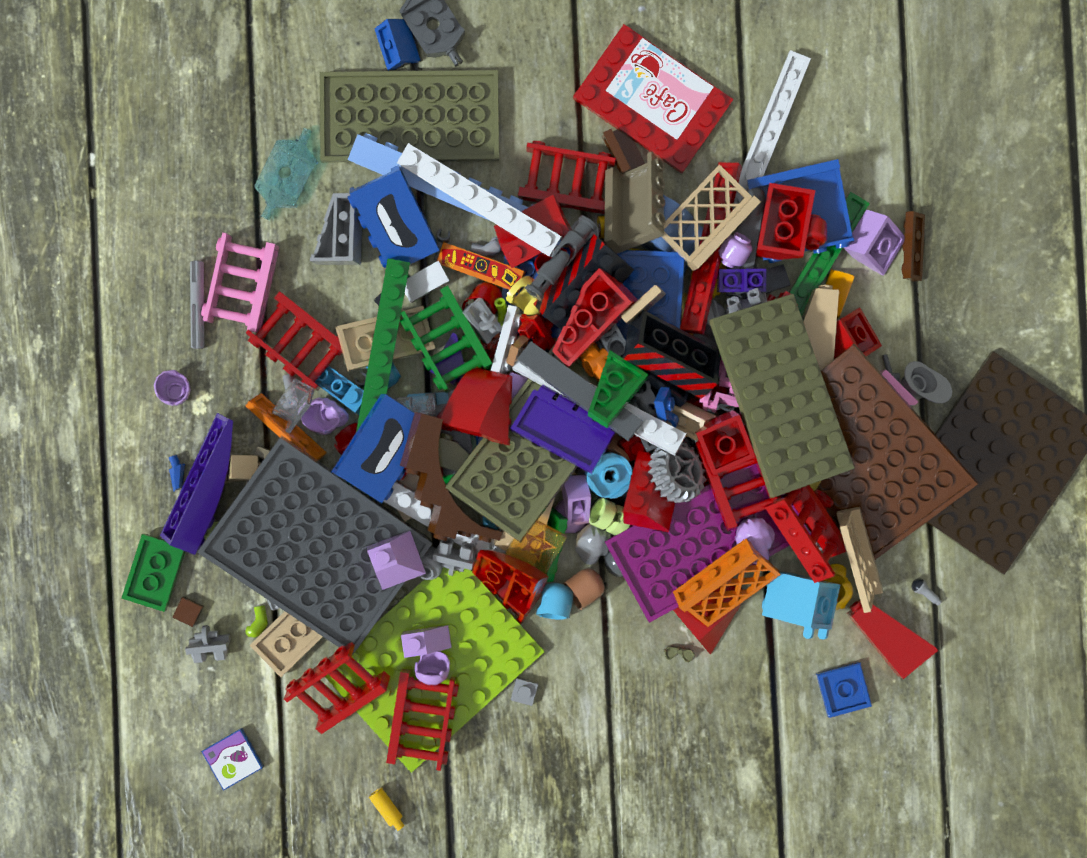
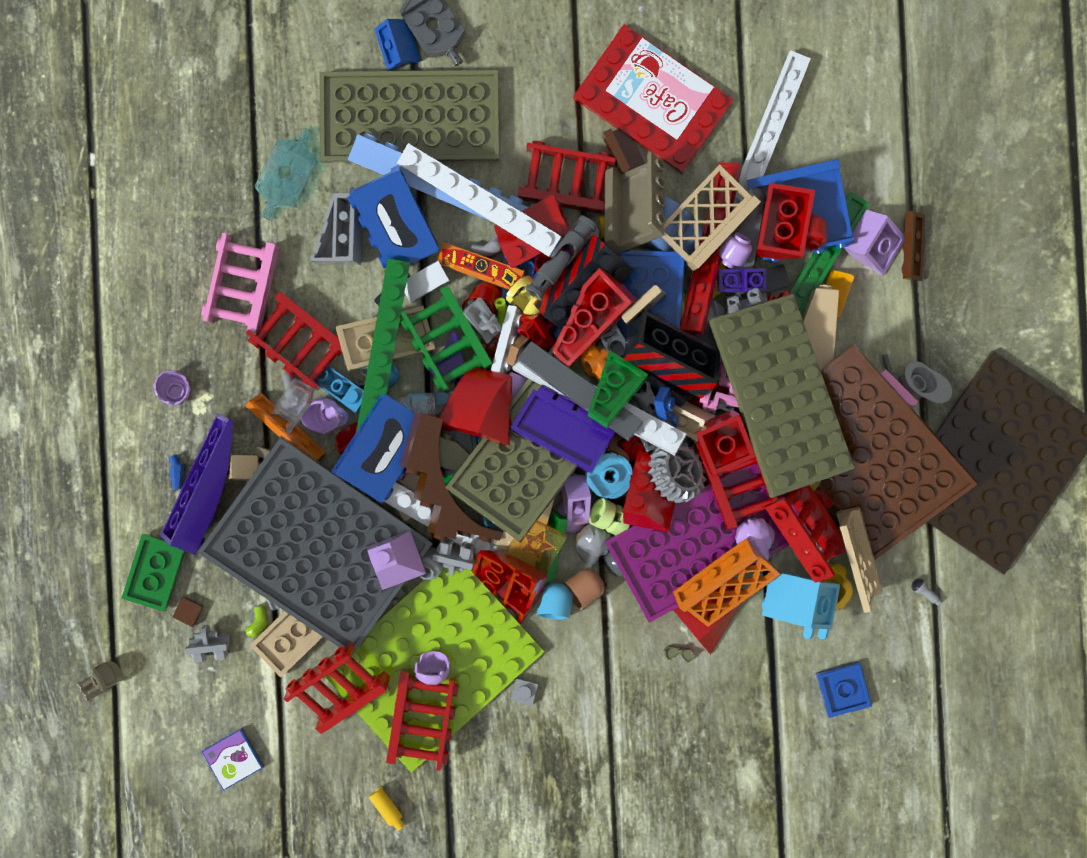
(102, 678): none -> dark tan piece
(196, 303): light grey axle -> none
(425, 641): lavender slope -> none
(440, 242): dark grey hand -> none
(857, 330): red slope -> none
(894, 642): red slope -> none

